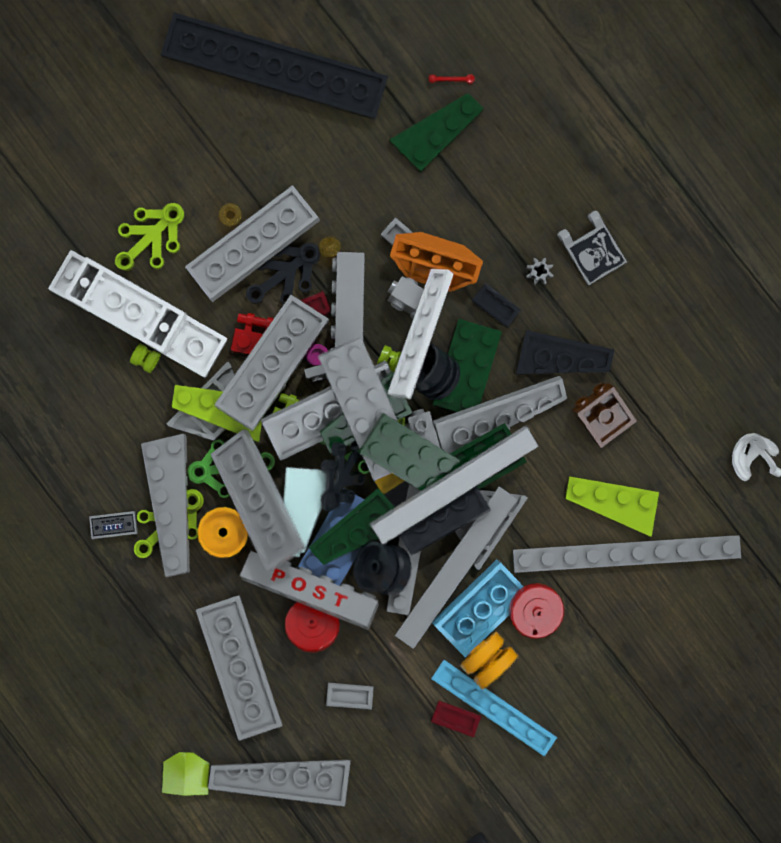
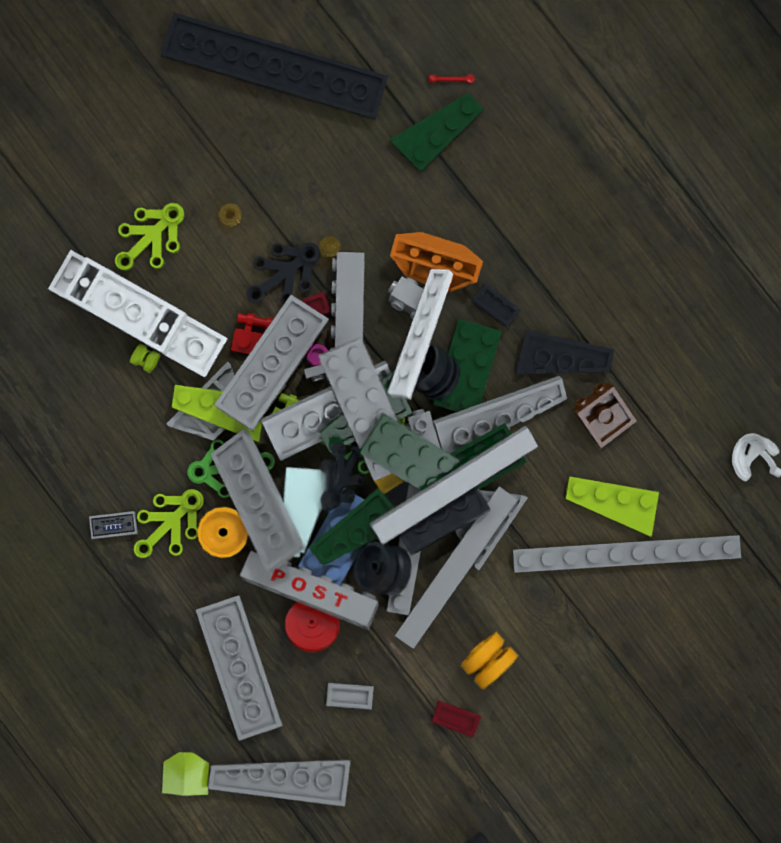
(167, 482): light grey wing -> none
(252, 243): light grey plate -> none
(388, 353): lime wheel -> none
(394, 228): light grey plate -> none
(478, 608): medium azure slope -> none
(494, 708): medium azure tile -> none
(536, 265): light grey gear -> none
(536, 611): wheel -> none
(594, 252): flag -> none

